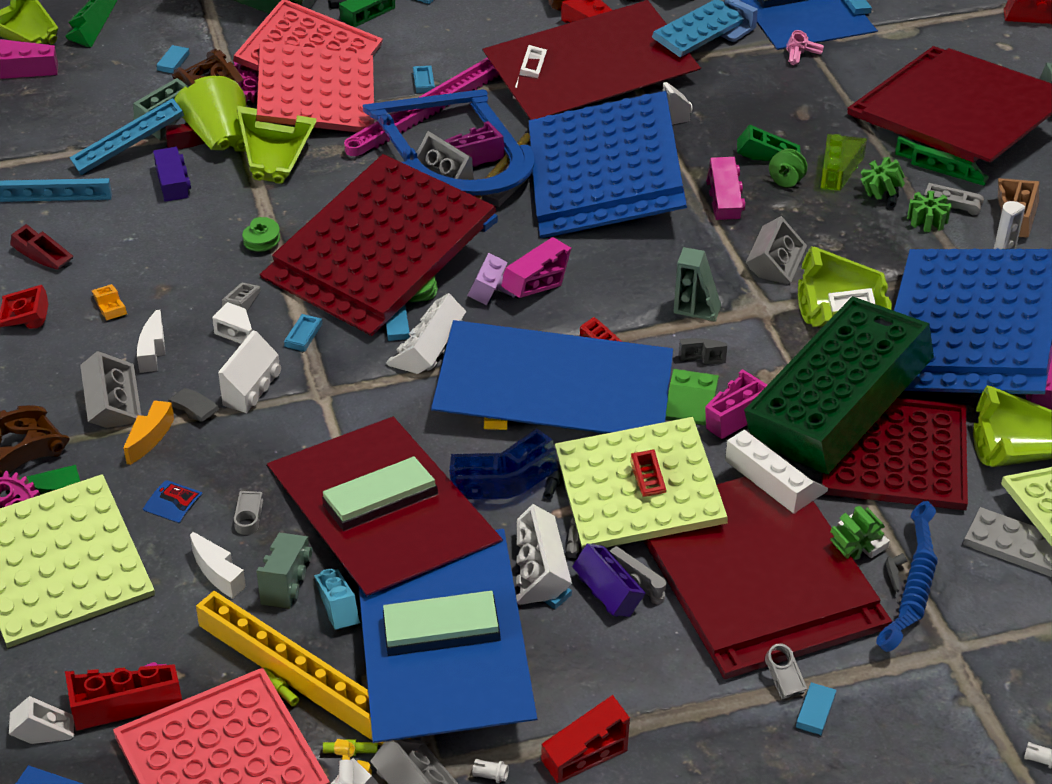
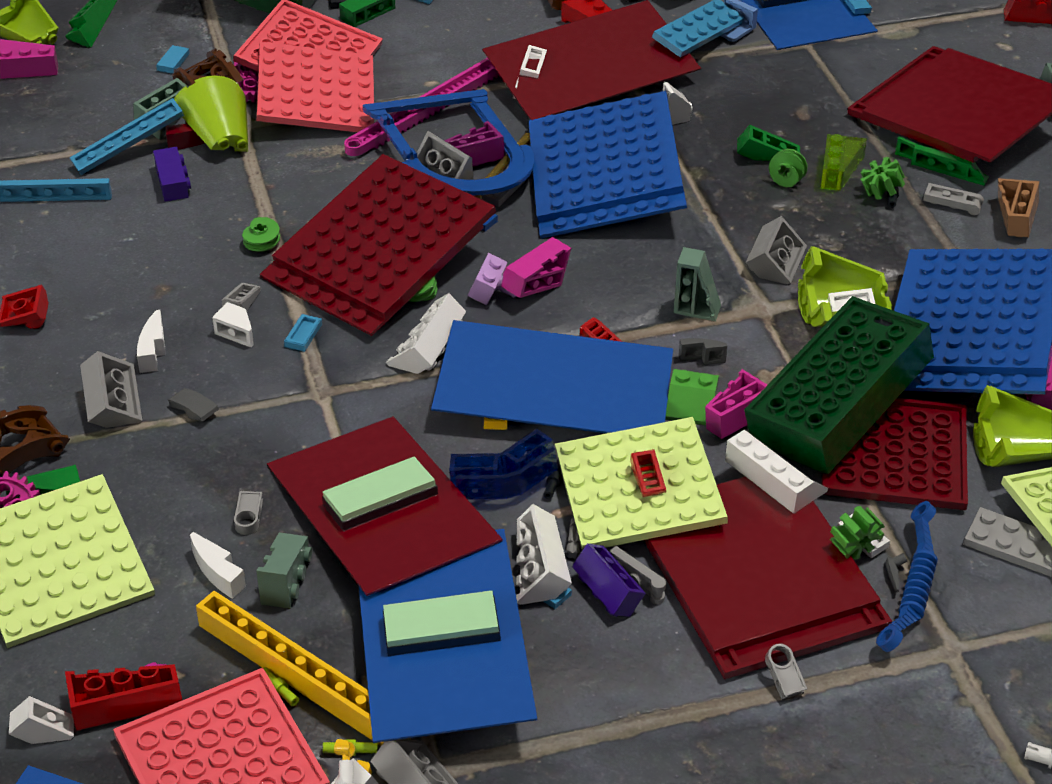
(40, 247): dark red slope -> none
(109, 302): light orange slope -> none
(148, 431): light orange slope -> none
(171, 501): sticker -> none
(248, 373): white slope -> none
(272, 147): lime cone -> none
(337, 598): medium azure slope -> none
(397, 326): dark azure tile -> none
(423, 78): dark azure tile -> none
(490, 770): white pin -> none
(587, 741): red wedge -> none
(725, 188): dark pink wedge -> none
(798, 44): bright pink axle -> none
(816, 708): dark azure tile -> none
(929, 211): bright green gear -> none
(1009, 225): white brick -> none

